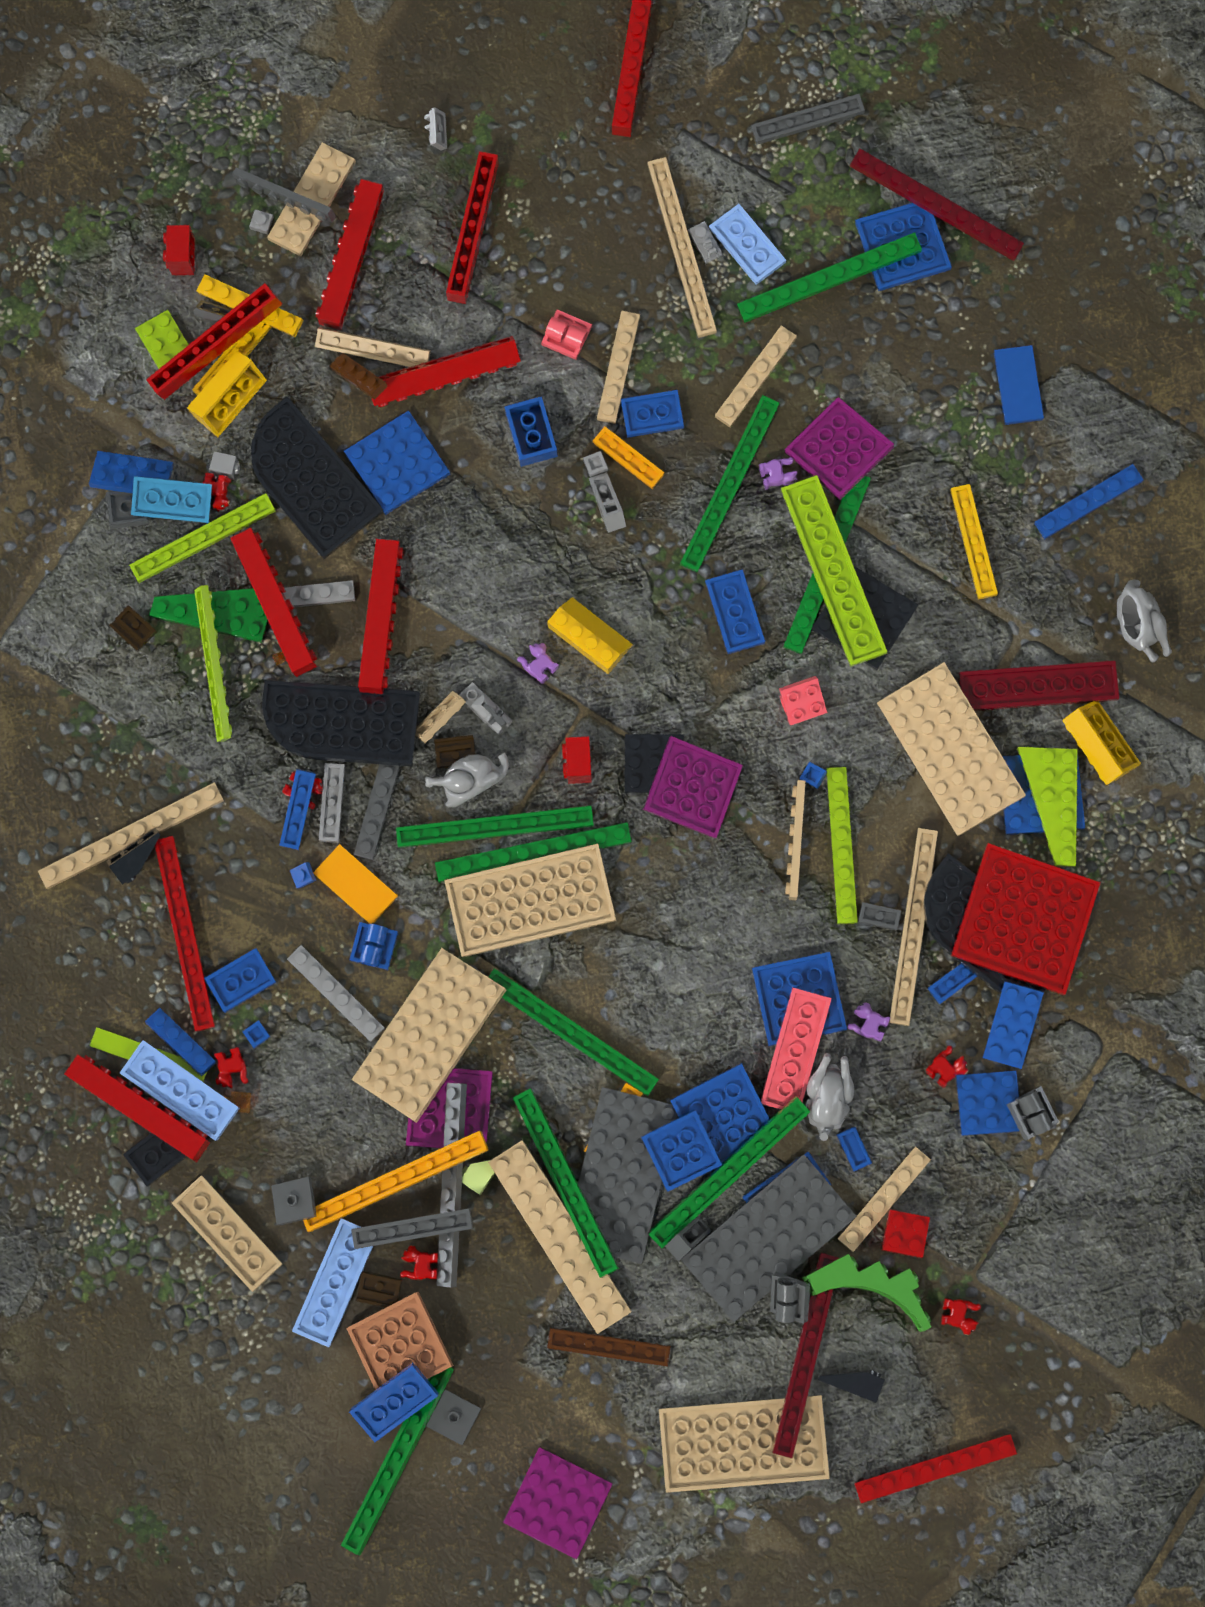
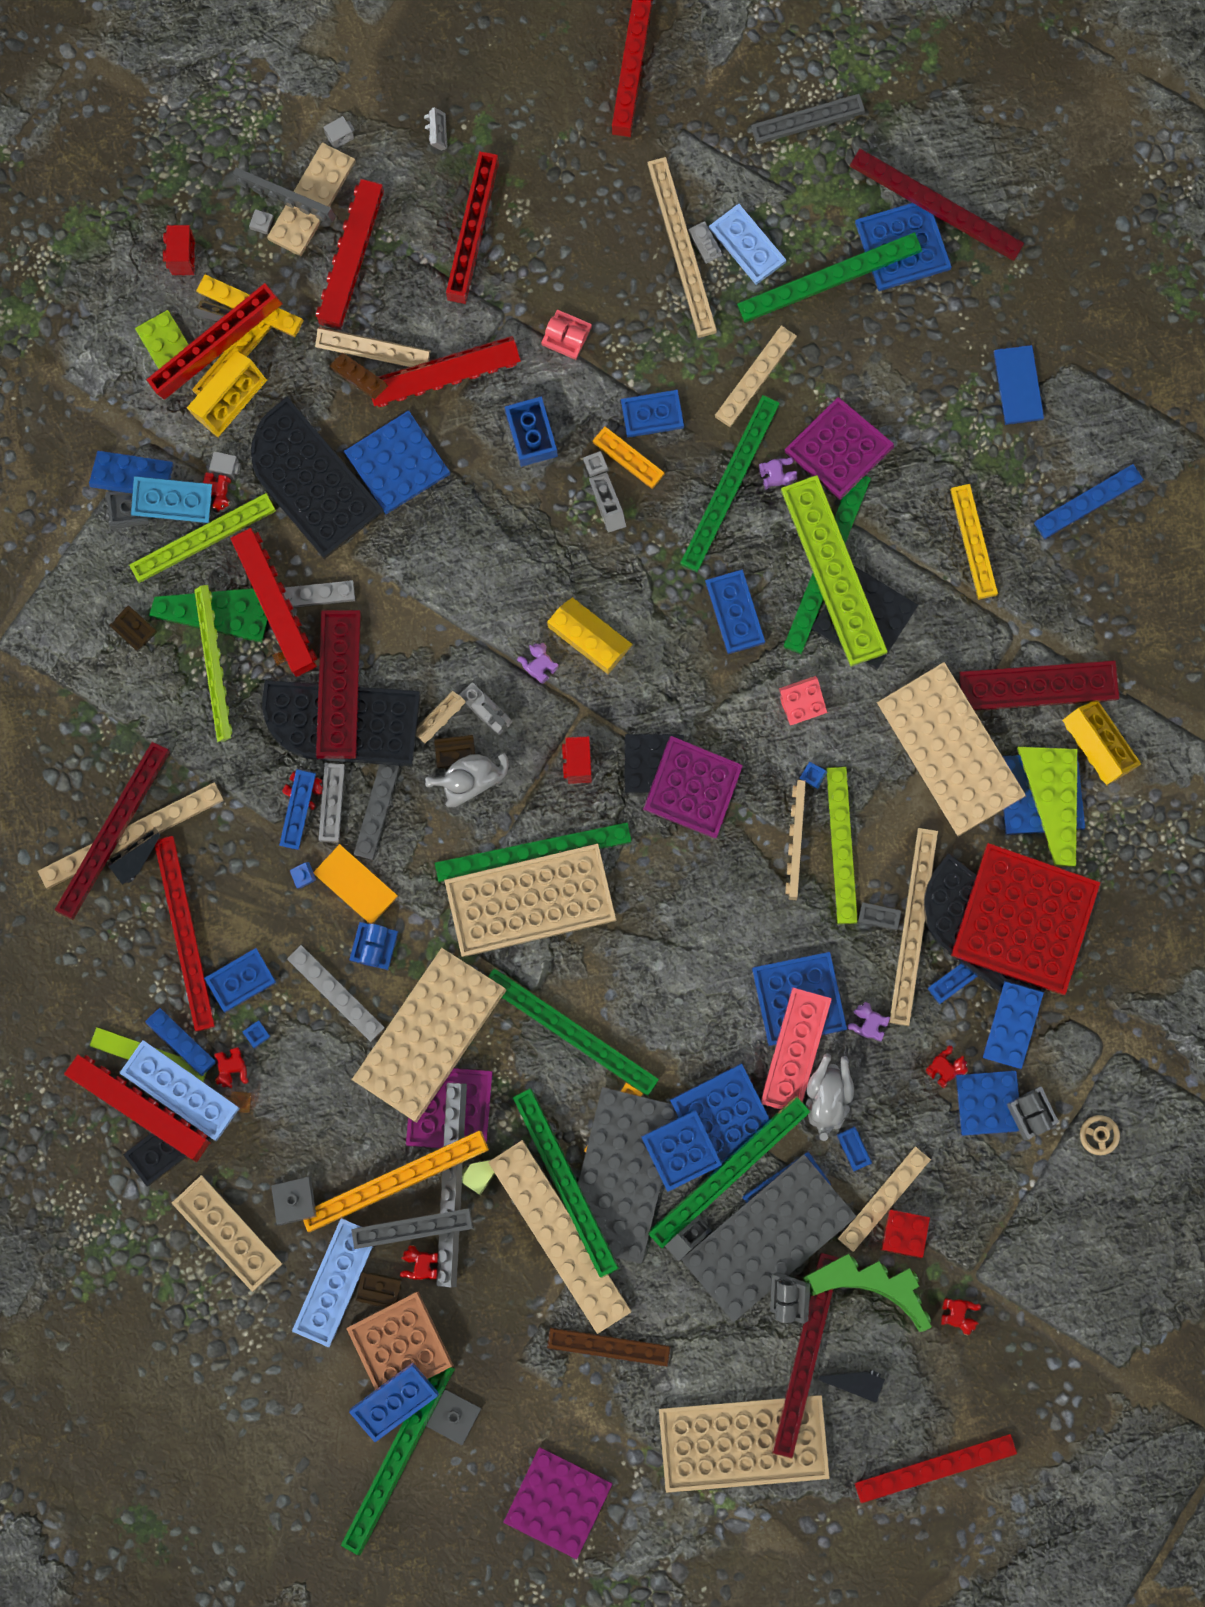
(112, 831): none -> dark red plate
(338, 684): none -> dark red plate
(339, 132): none -> light grey brick
(379, 616): red brick -> none
(494, 826): green plate -> none
(618, 367): tan plate -> none
(1105, 1130): none -> tan piece
(1142, 620): light grey piece -> none

